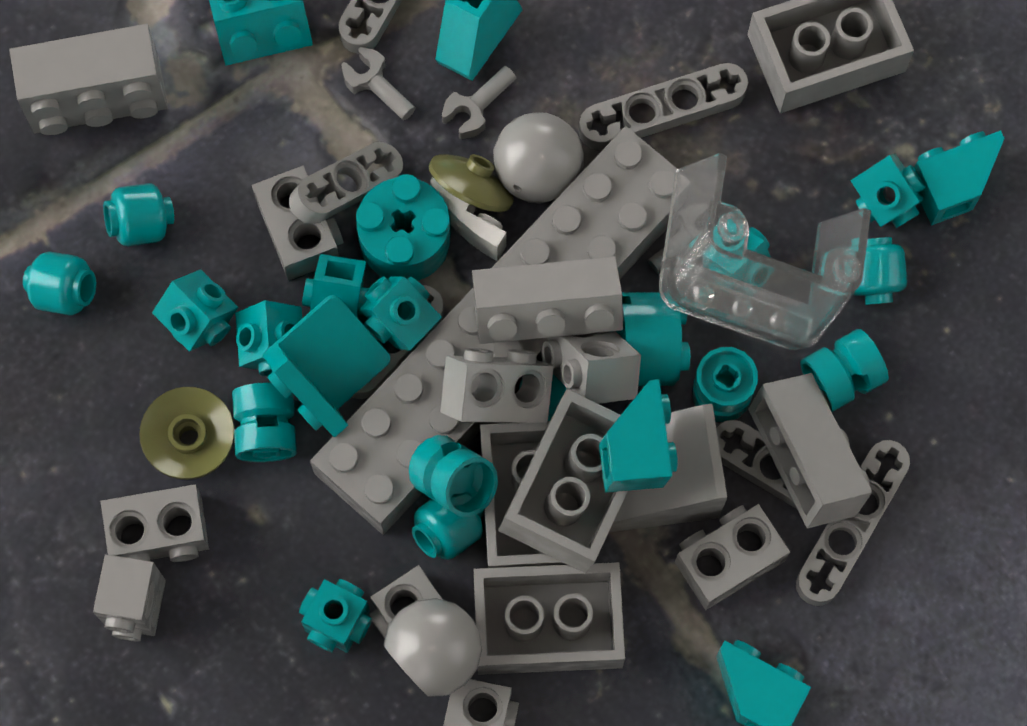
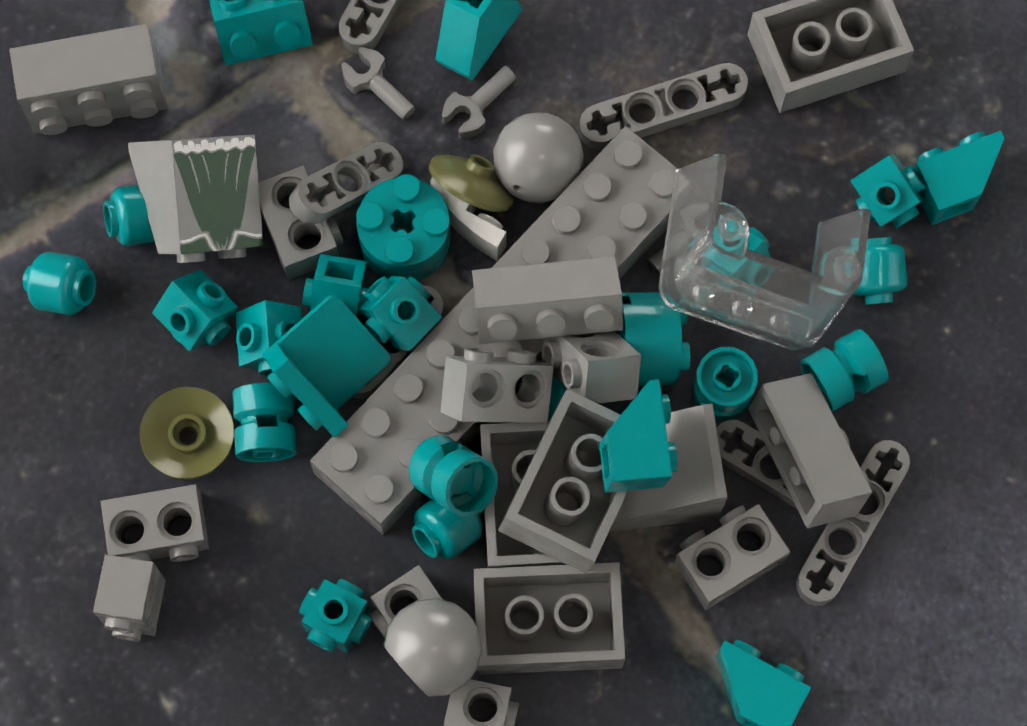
(200, 195): none -> slope

